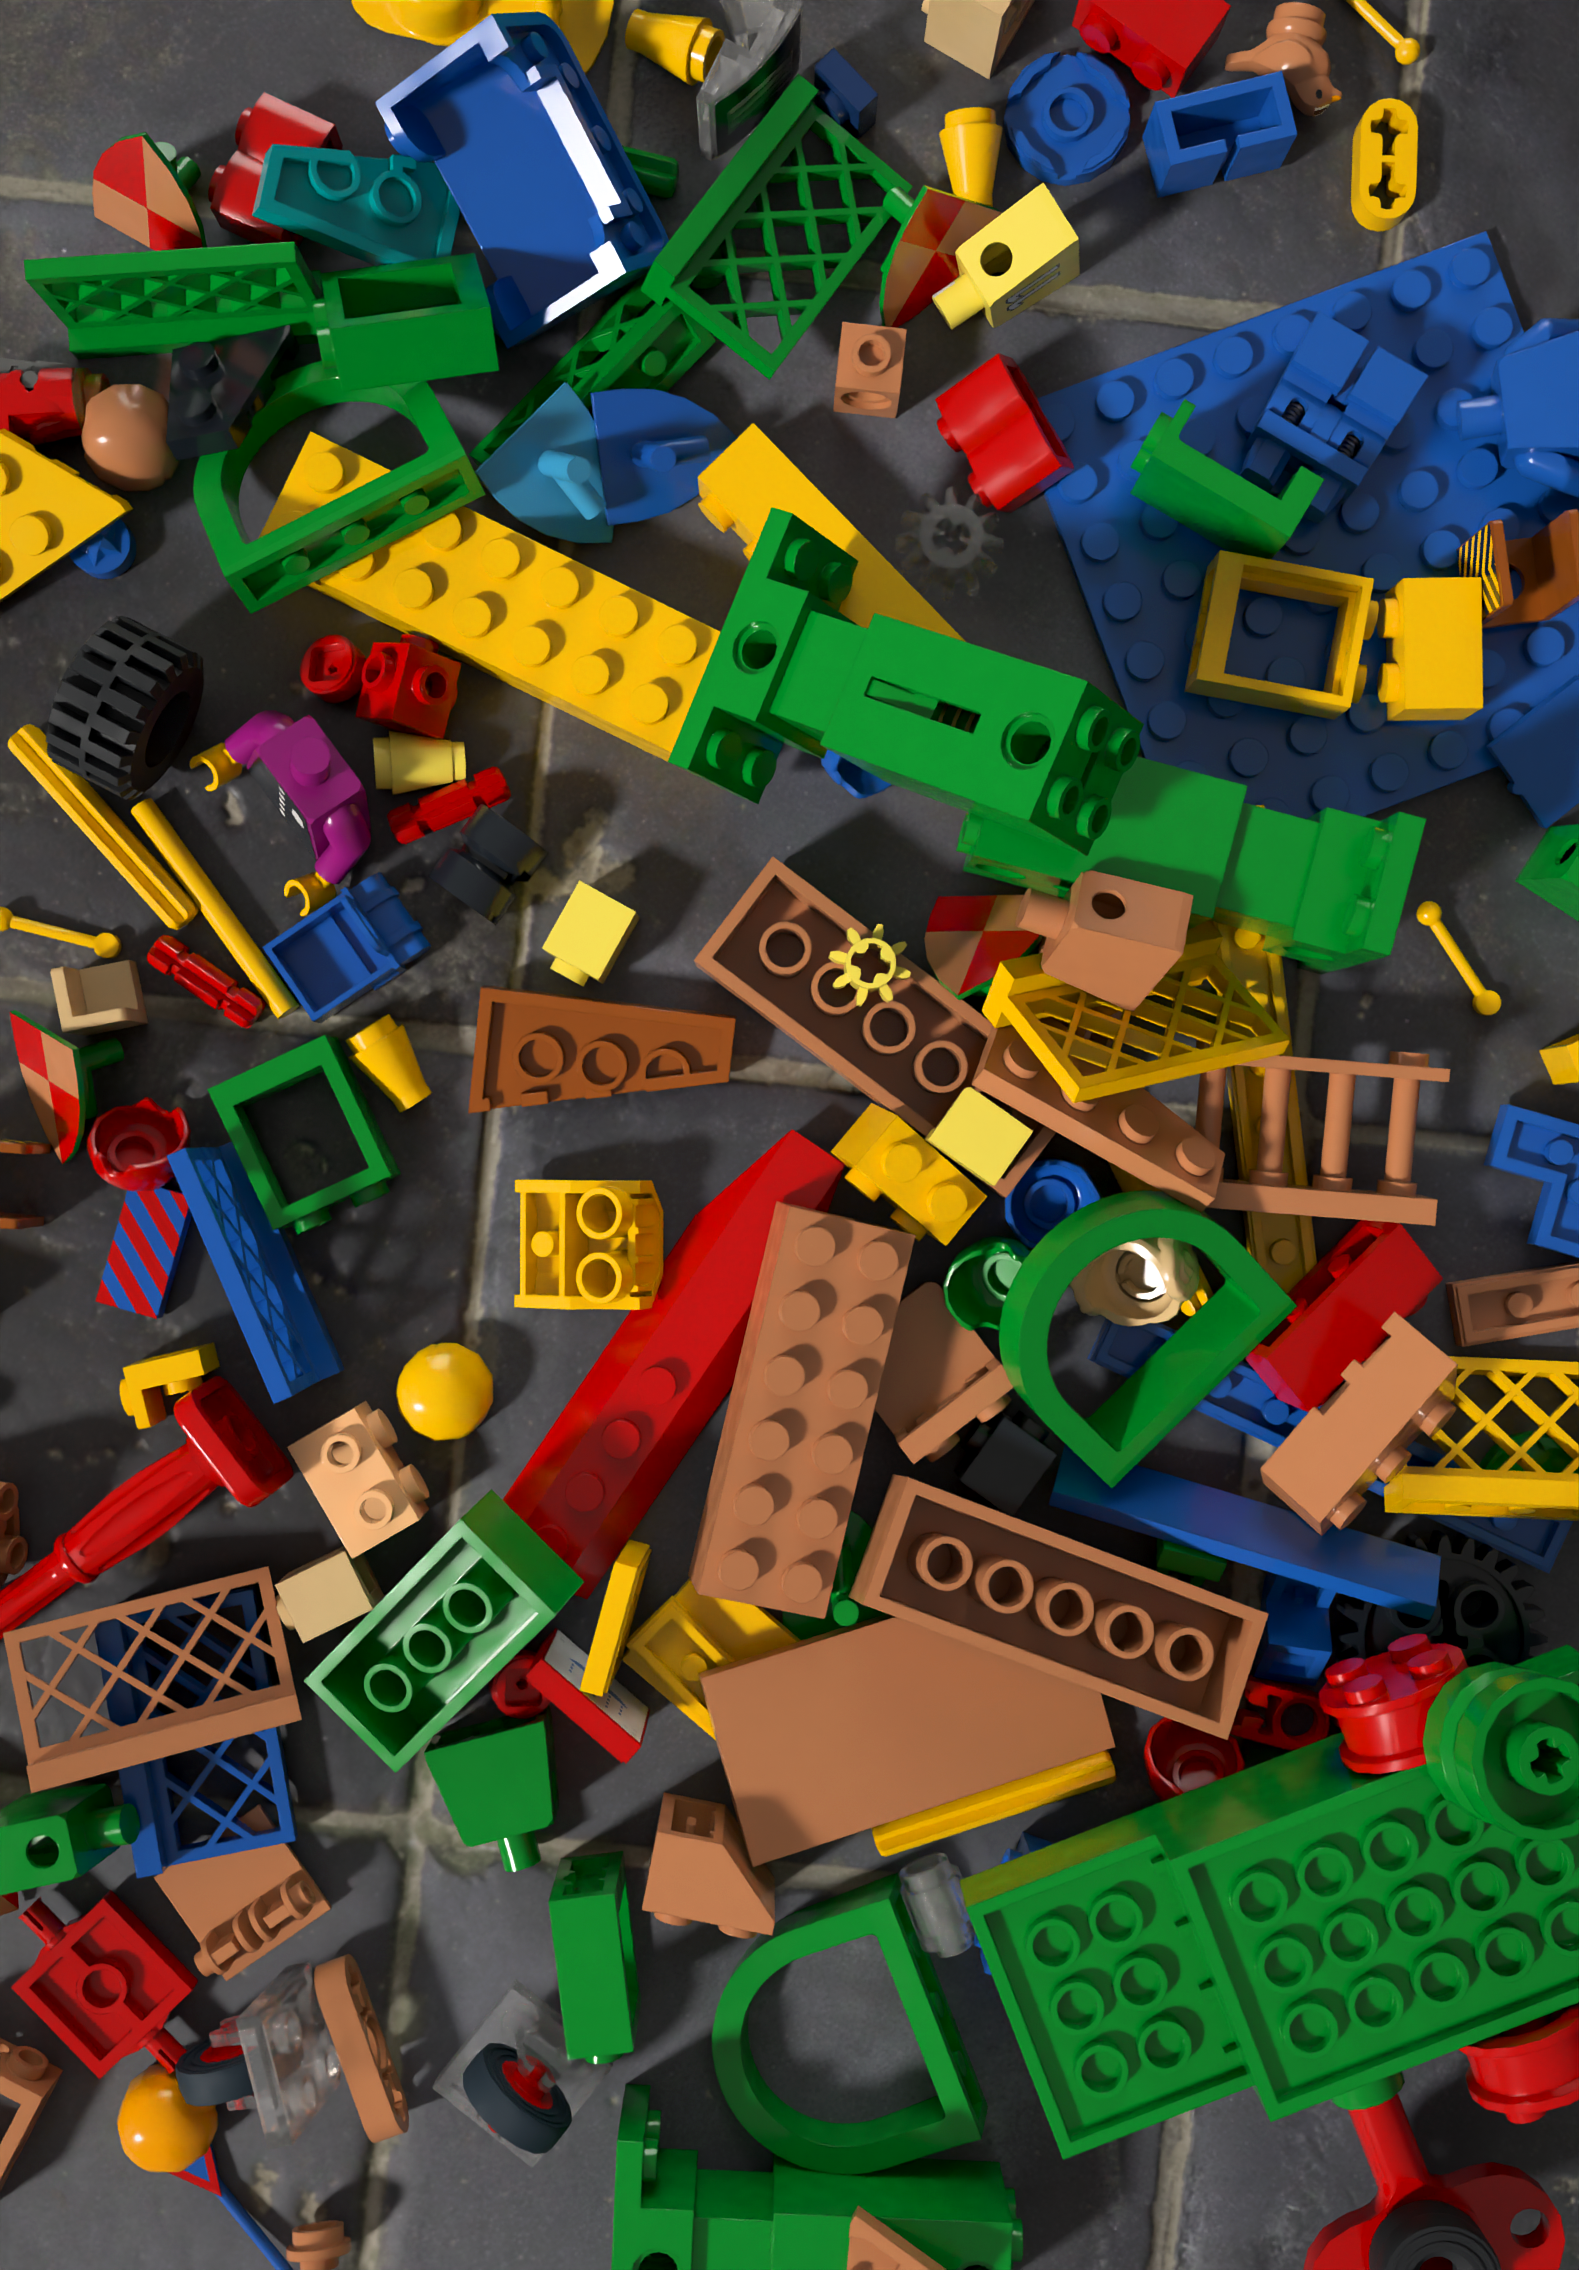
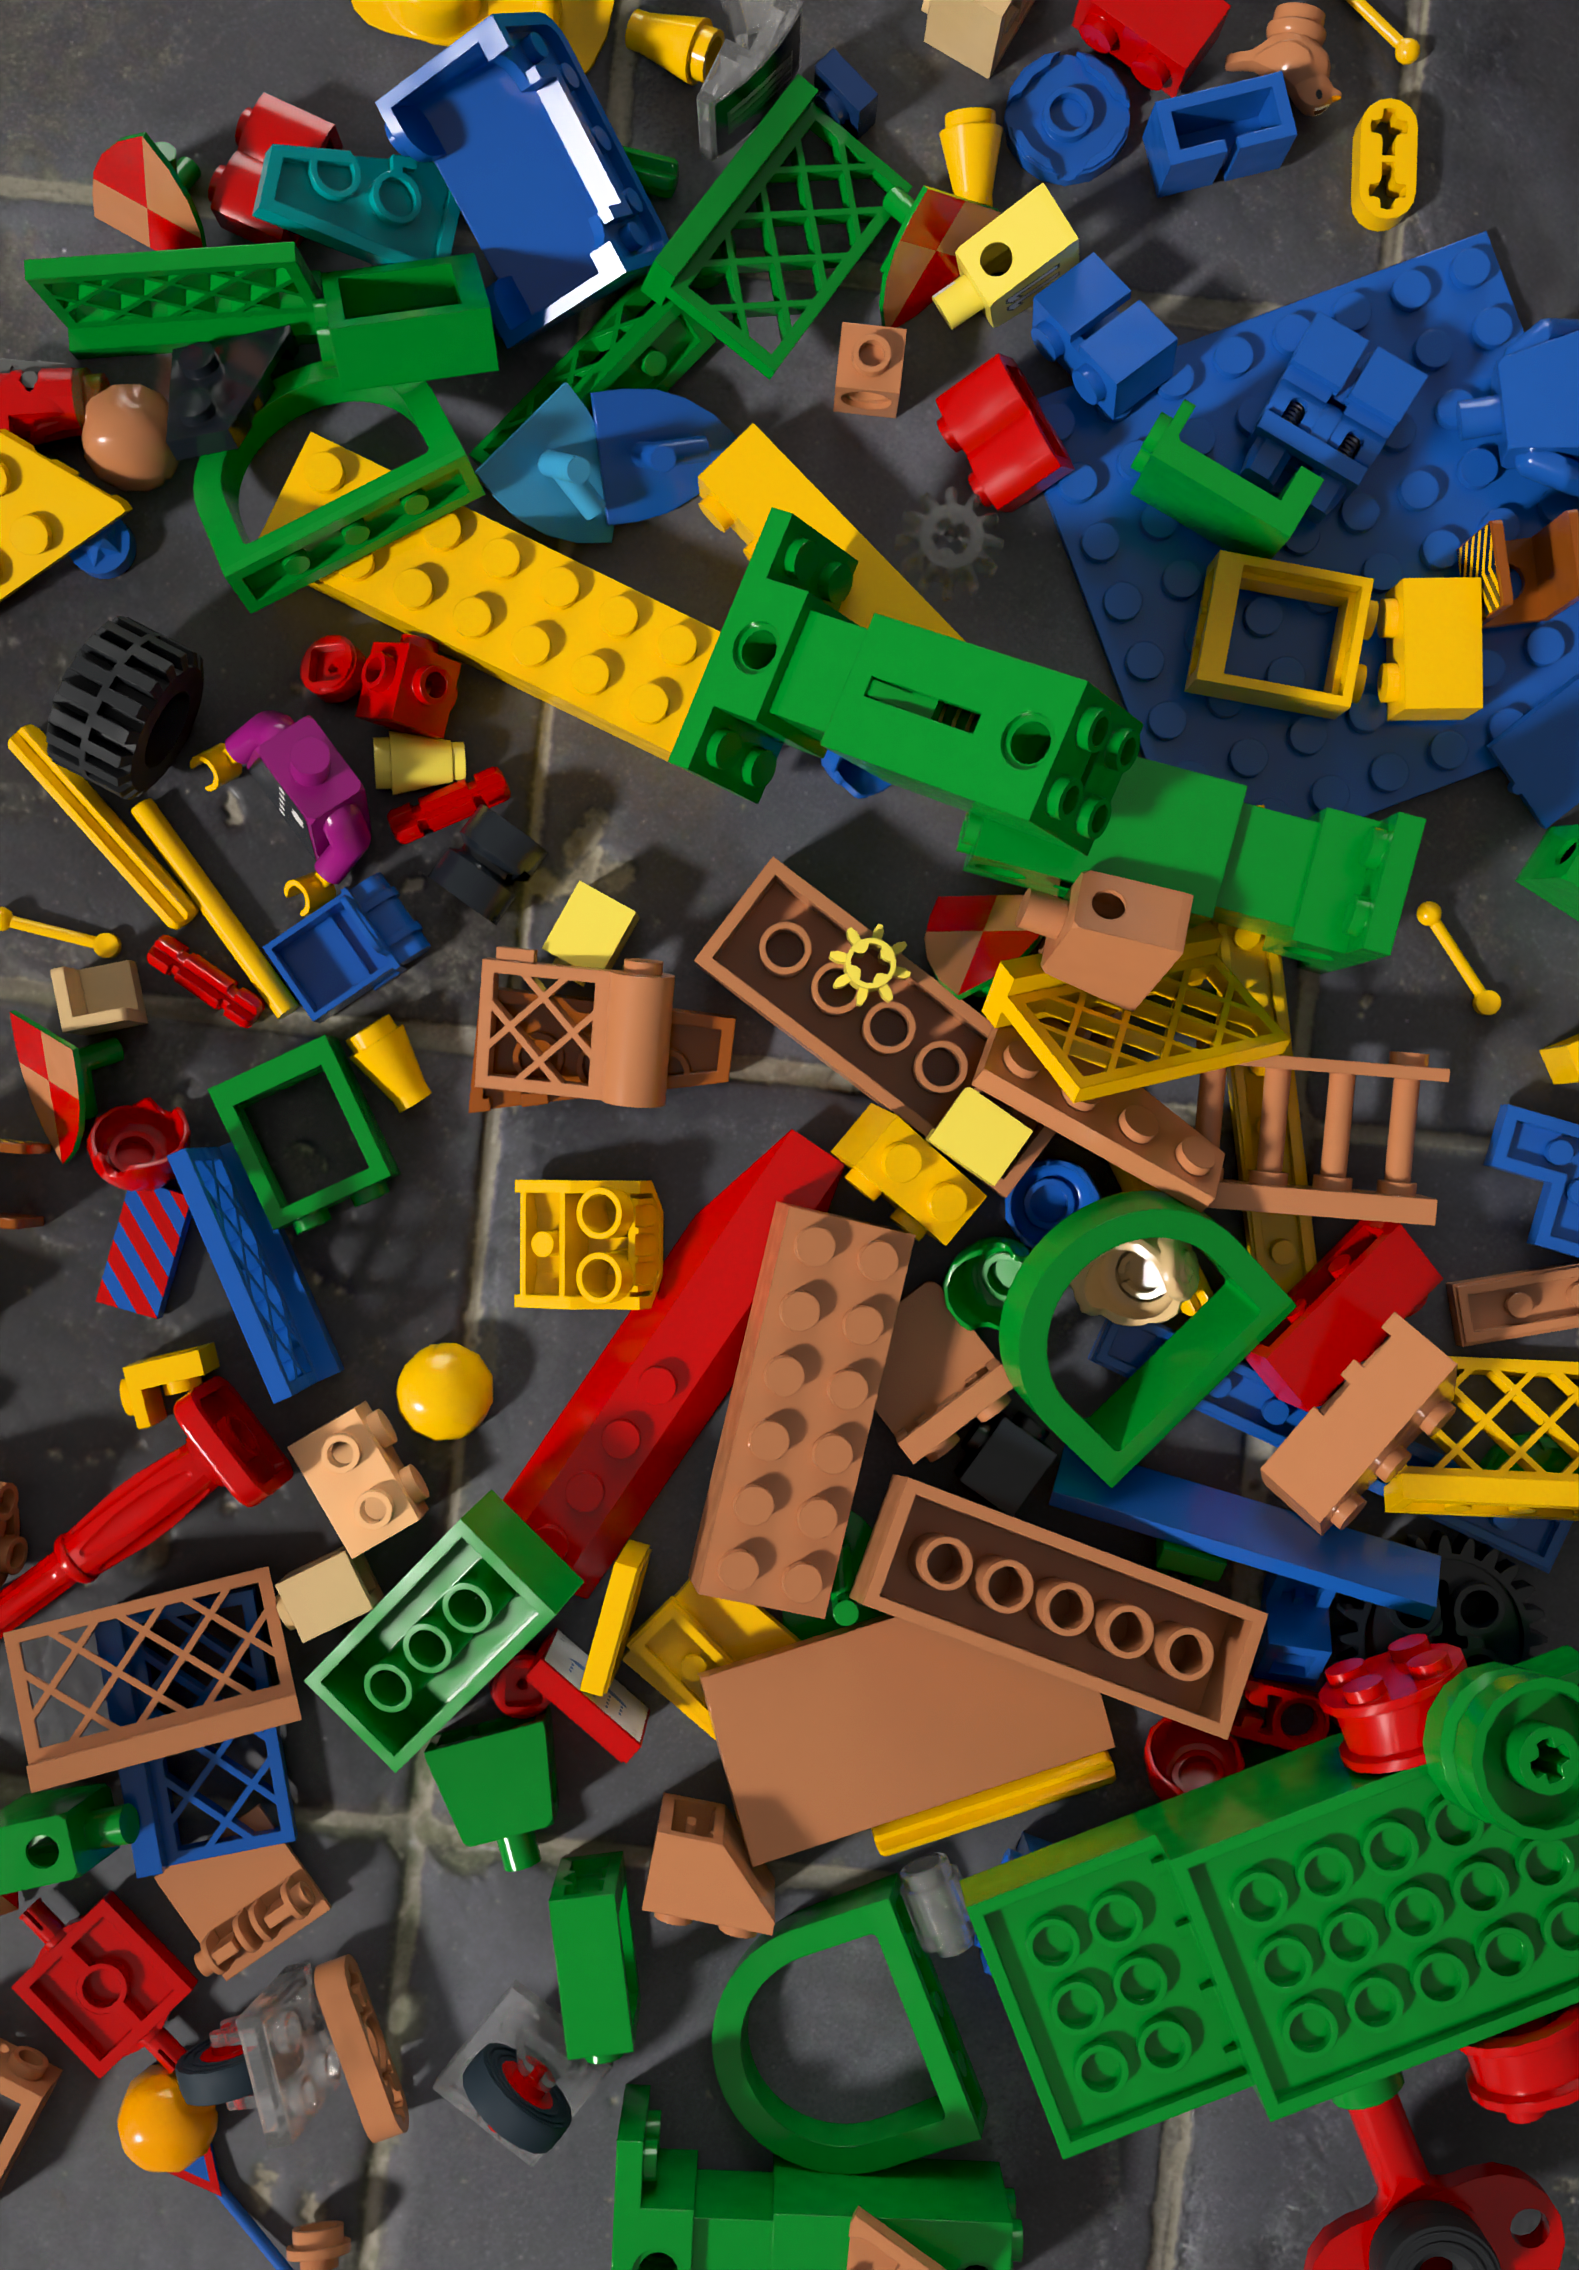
(627, 1038): none -> nougat piece
(1107, 352): none -> blue piece

